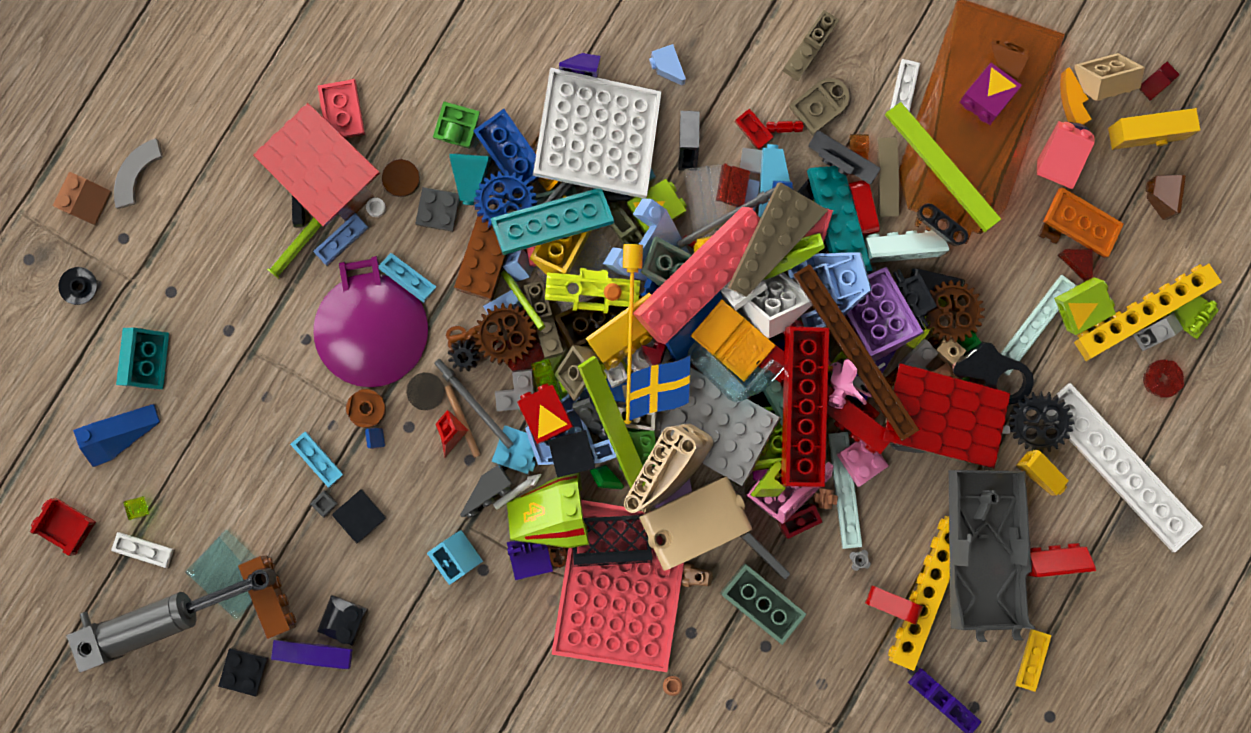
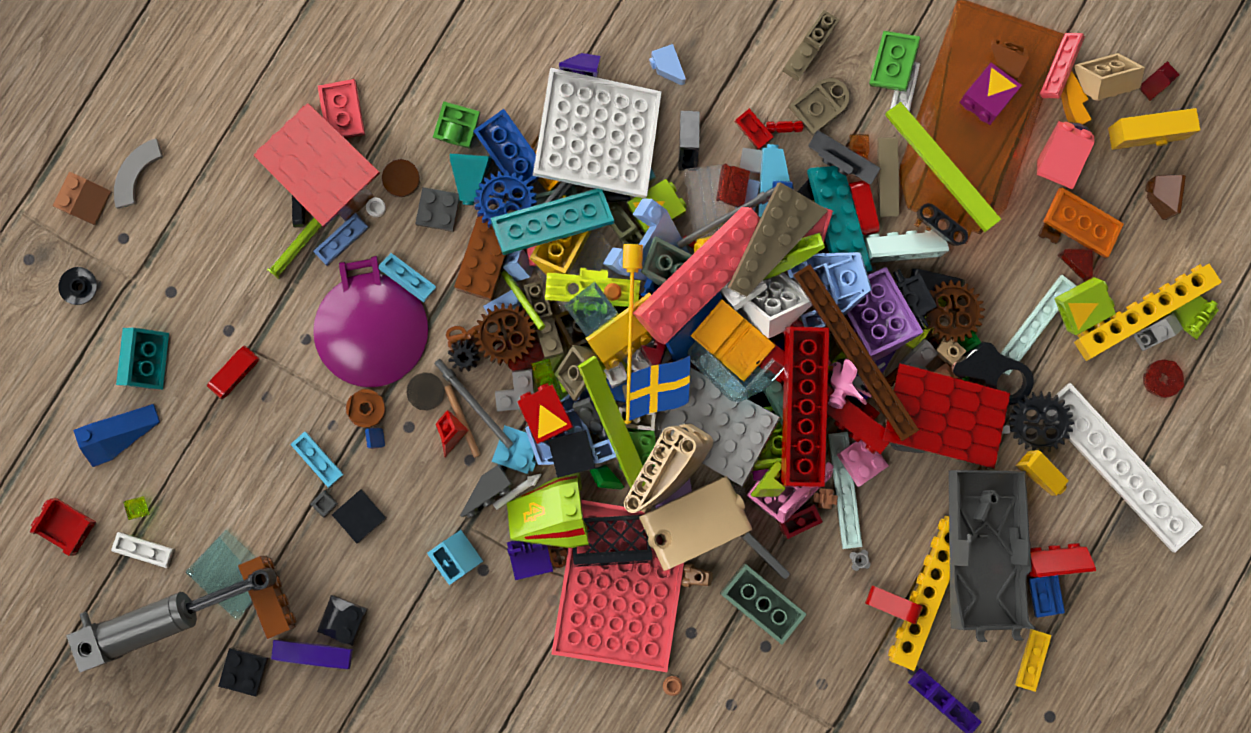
(233, 372): none -> red beam
(591, 309): none -> clear light blue slope
(895, 61): none -> bright green tile
(1046, 596): none -> blue plate
(1062, 65): none -> coral tile

